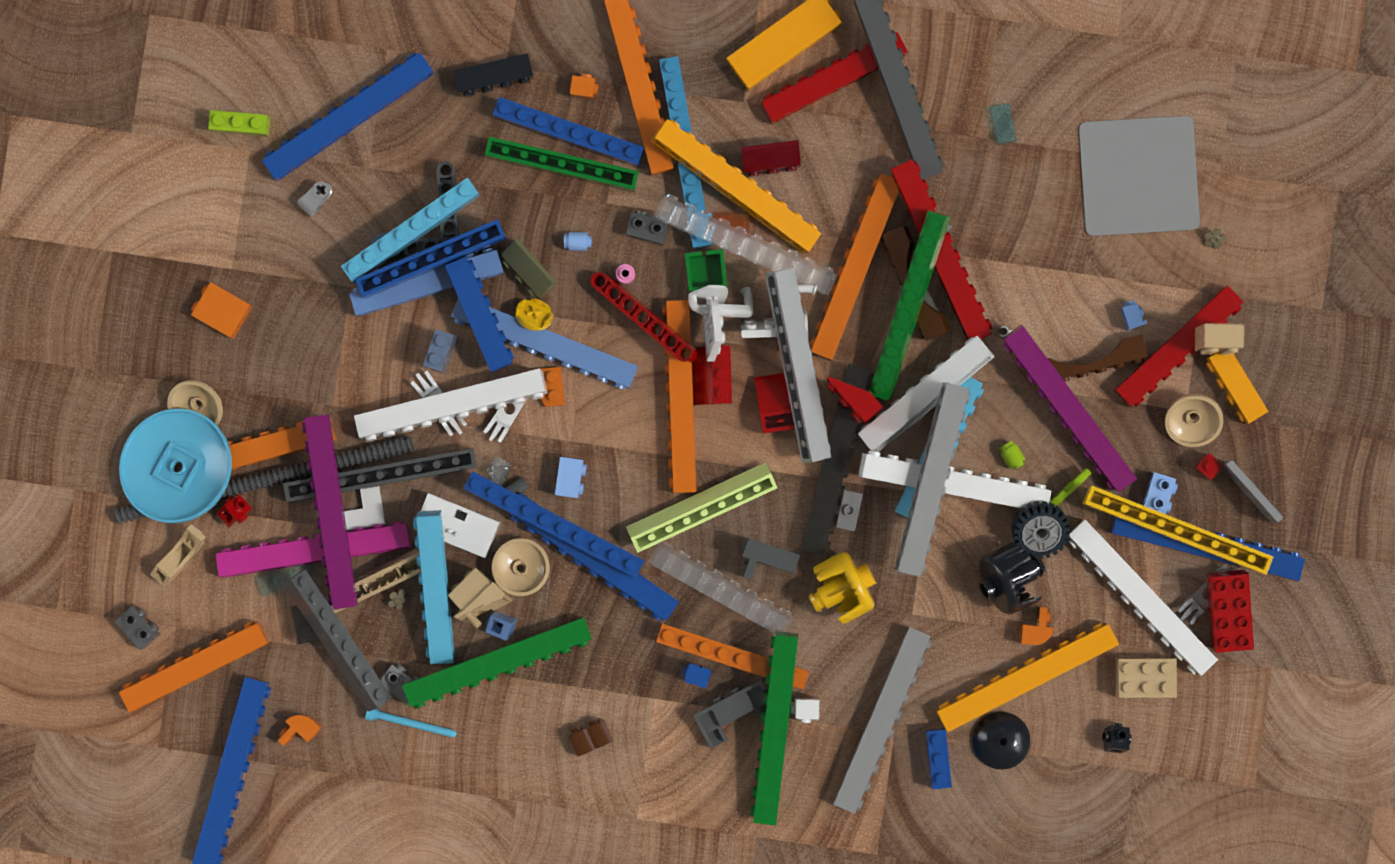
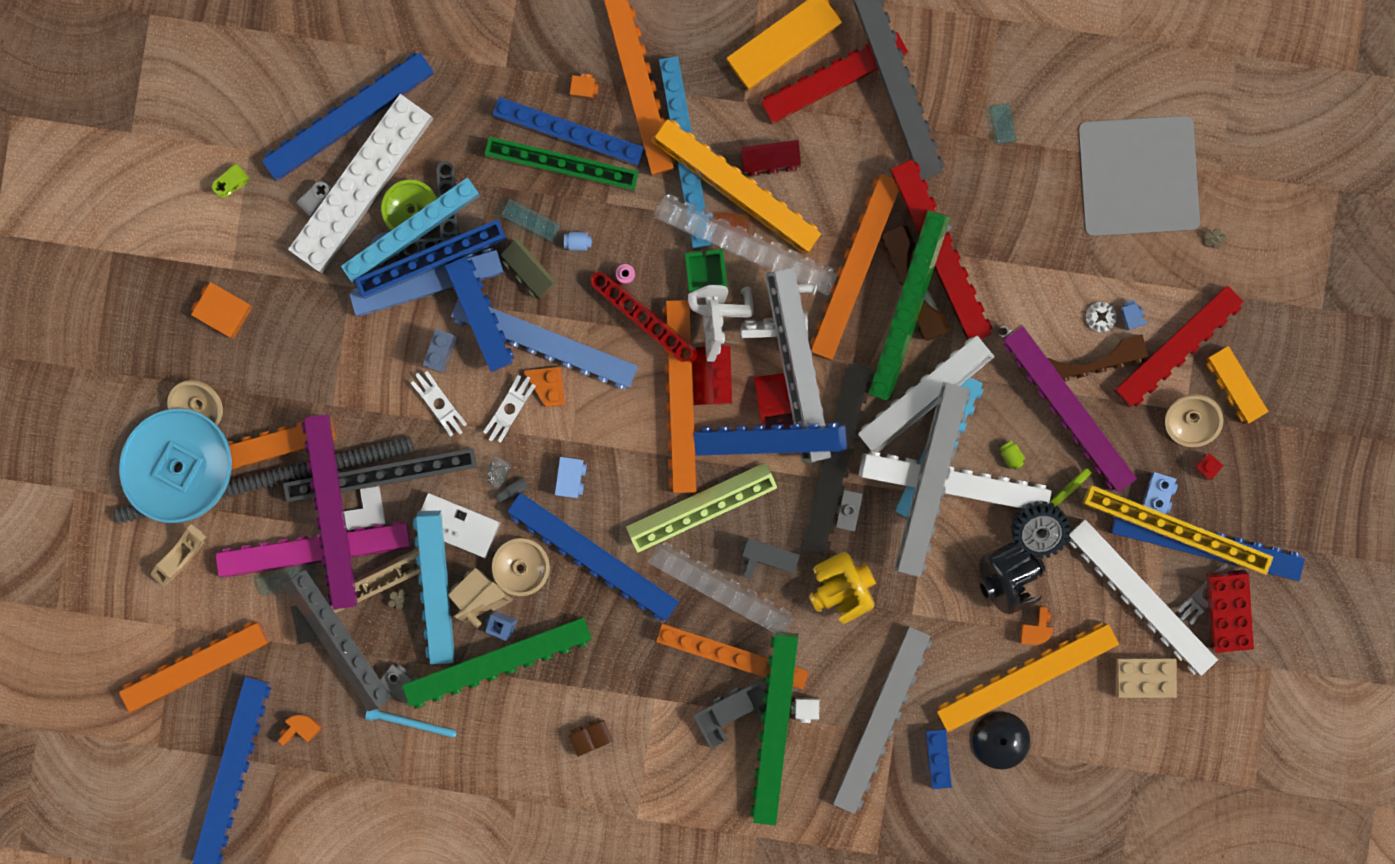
(138, 627): flat silver brick -> none
(231, 180): none -> lime piece
(234, 511): red brick -> none
(239, 123): lime brick -> none
(361, 183): none -> white brick
(401, 197): none -> lime dish
(451, 404): white brick -> none
(493, 74): black brick -> none
(531, 220): none -> clear light blue plate
(533, 314): yellow tile -> none
(554, 524): blue brick -> none
(646, 228): dark grey brick -> none
(696, 674): blue brick -> none
(770, 440): none -> blue brick
(858, 400): red slope -> none
(1101, 326): none -> white gear
(1116, 738): black brick -> none
(1219, 337): tan brick -> none
(1252, 491): light grey tile -> none

